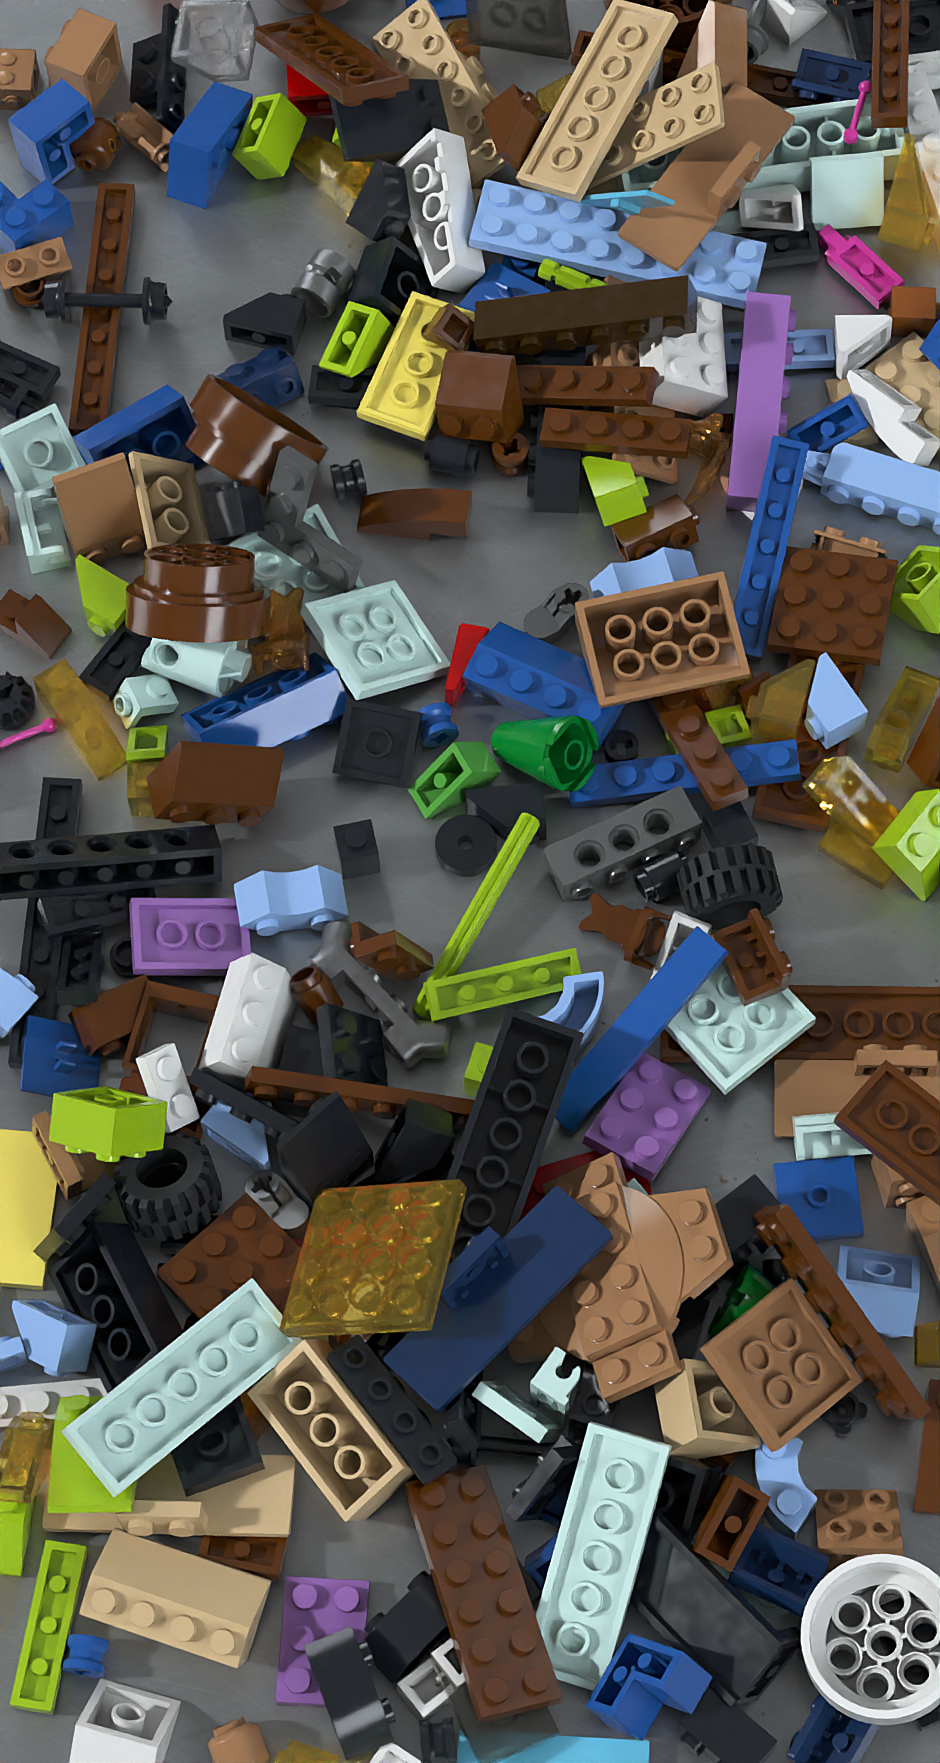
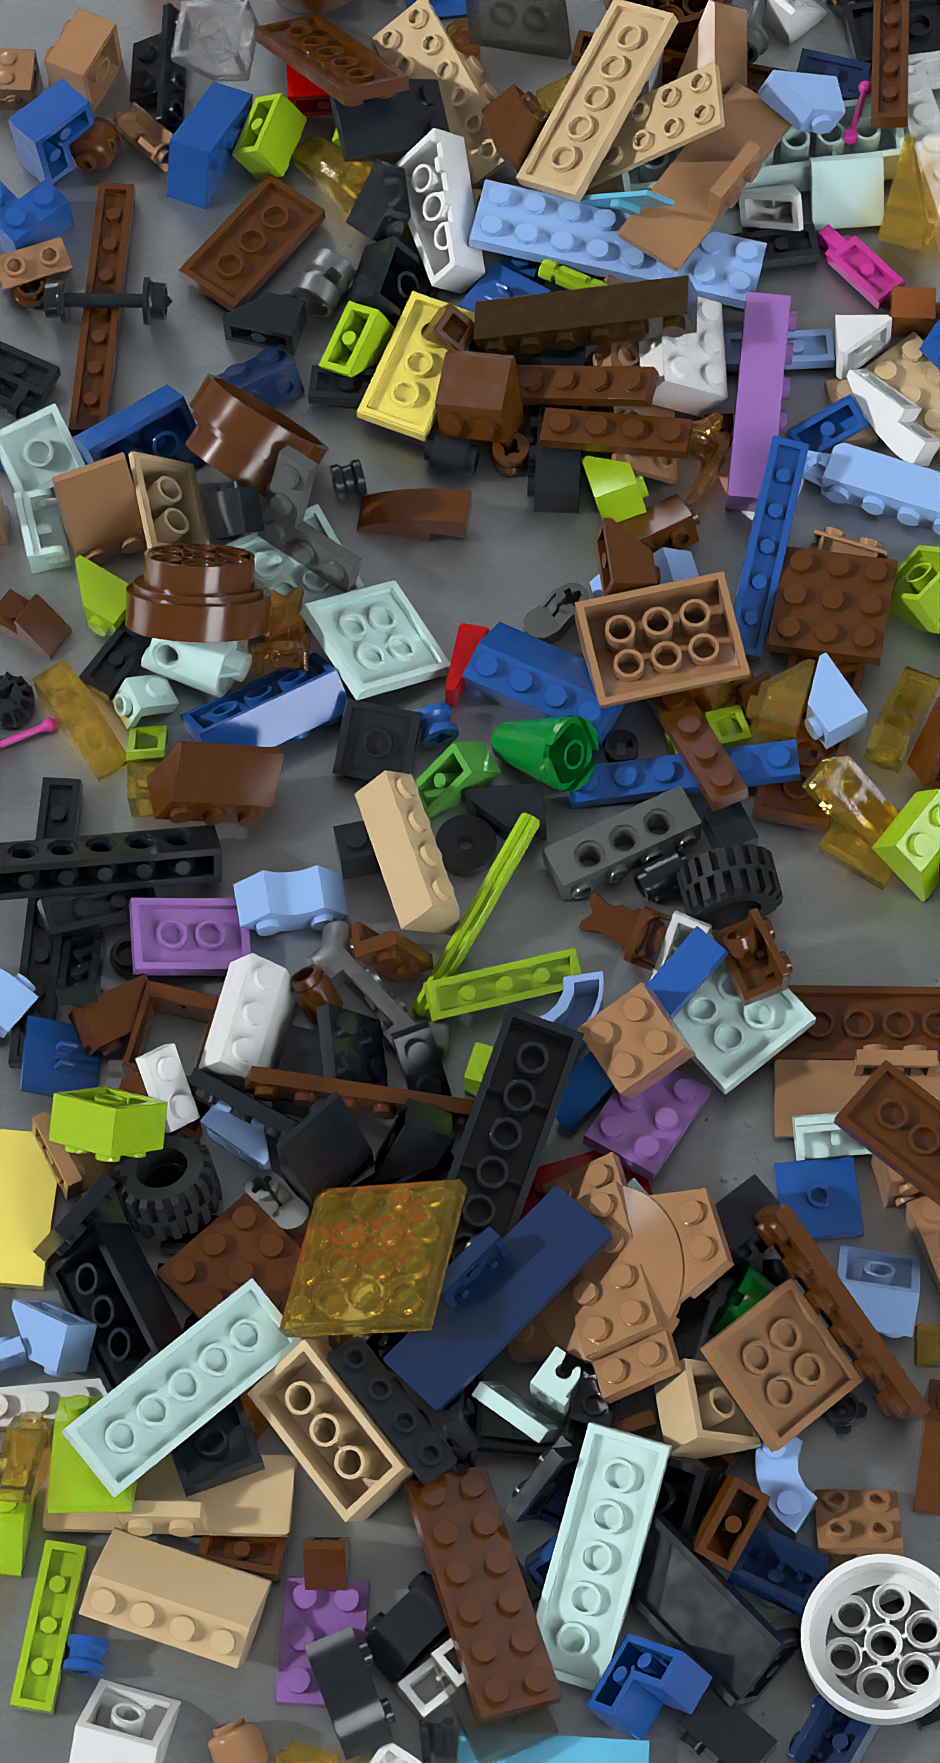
(252, 243): none -> reddish brown plate
(326, 1563): none -> reddish brown slope
(408, 854): none -> tan slope
(420, 1059): none -> black plate
(623, 560): none -> reddish brown slope
(636, 1041): none -> medium nougat brick
(640, 1424): none -> reddish brown tile
(740, 941): none -> reddish brown hinge
(804, 99): none -> light blue slope

